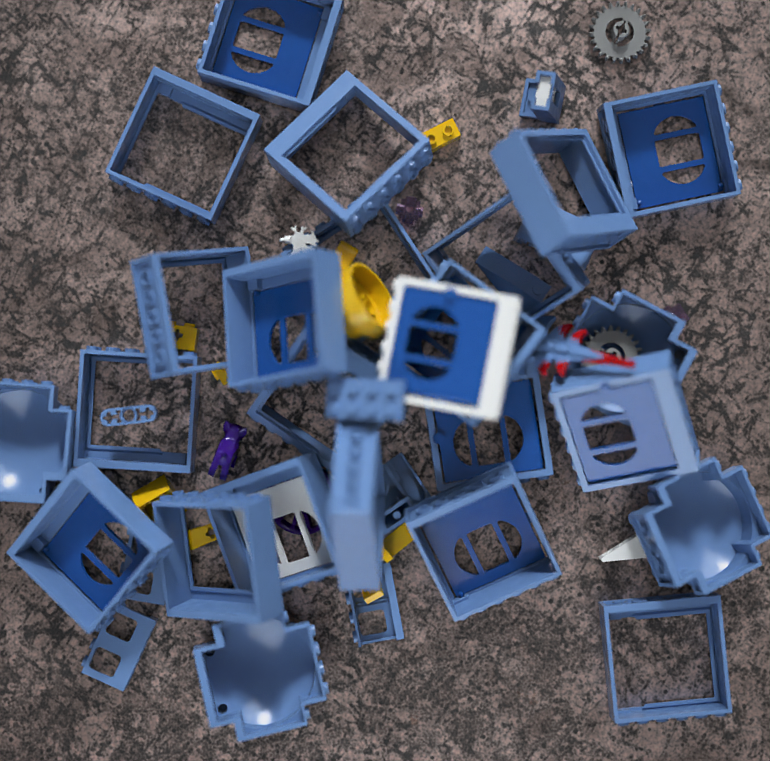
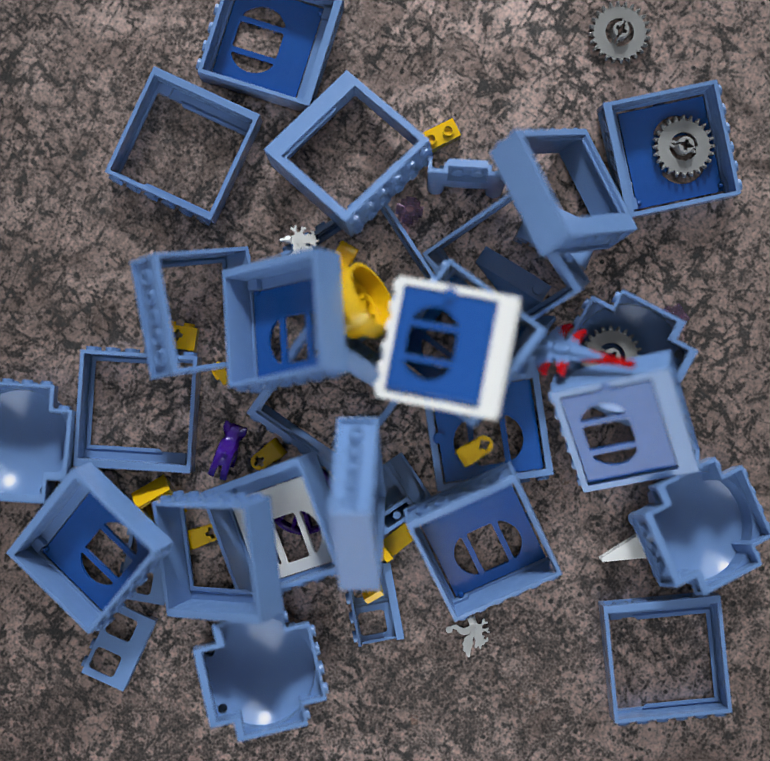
(115, 422): medium blue beam -> none
(270, 452): none -> yellow piece
(365, 399): medium blue plate -> none
(464, 174): none -> medium blue piece
(470, 452): none -> yellow piece
(472, 631): none -> white piece
(543, 97): medium blue brick -> none
(665, 142): none -> light grey gear

